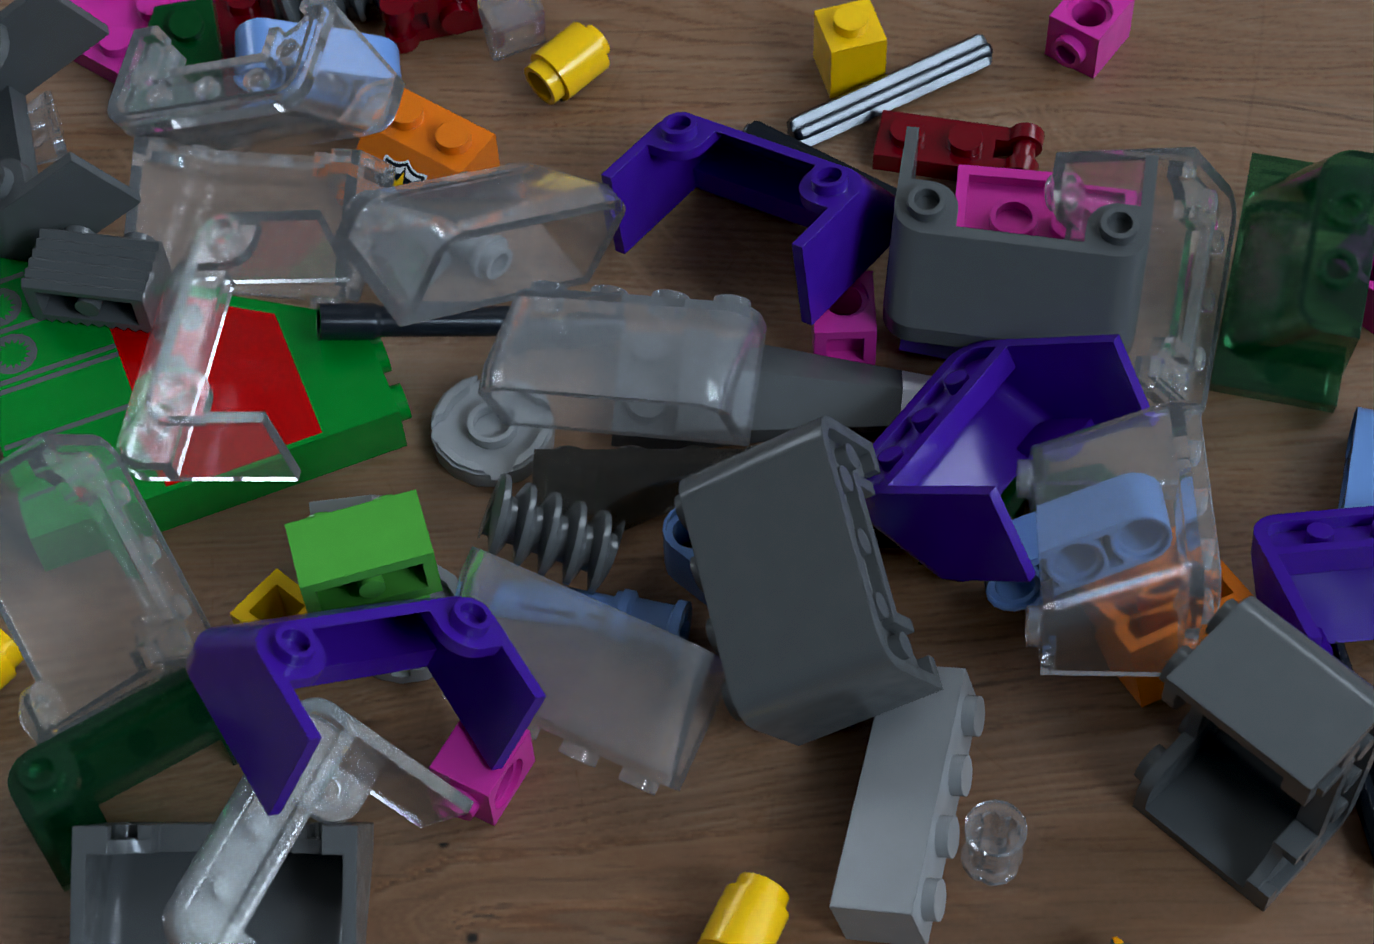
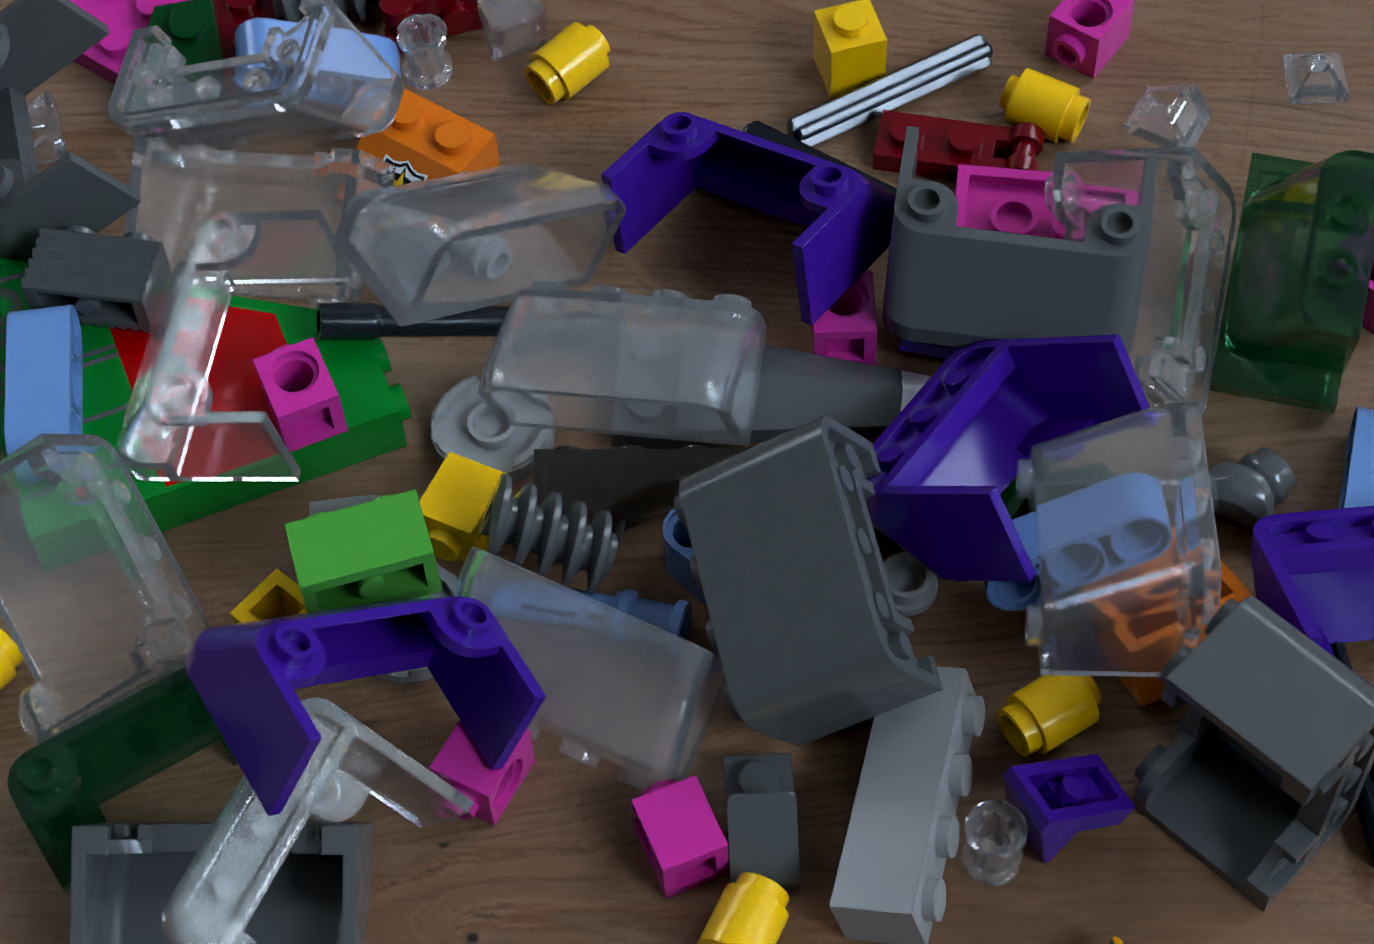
(43, 374): none -> medium blue beam
(306, 414): none -> dark pink brick
(423, 43): none -> clear bush
(456, 506): none -> yellow brick
(680, 835): none -> dark pink brick
(762, 818): none -> dark grey slope
(910, 583): none -> light grey plate
(1045, 102): none -> yellow brick
(1049, 712): none -> yellow brick
(1065, 799): none -> dark purple slope
(1169, 115): none -> clear slope
(1251, 487): none -> dark grey animal
(1315, 78): none -> clear slope

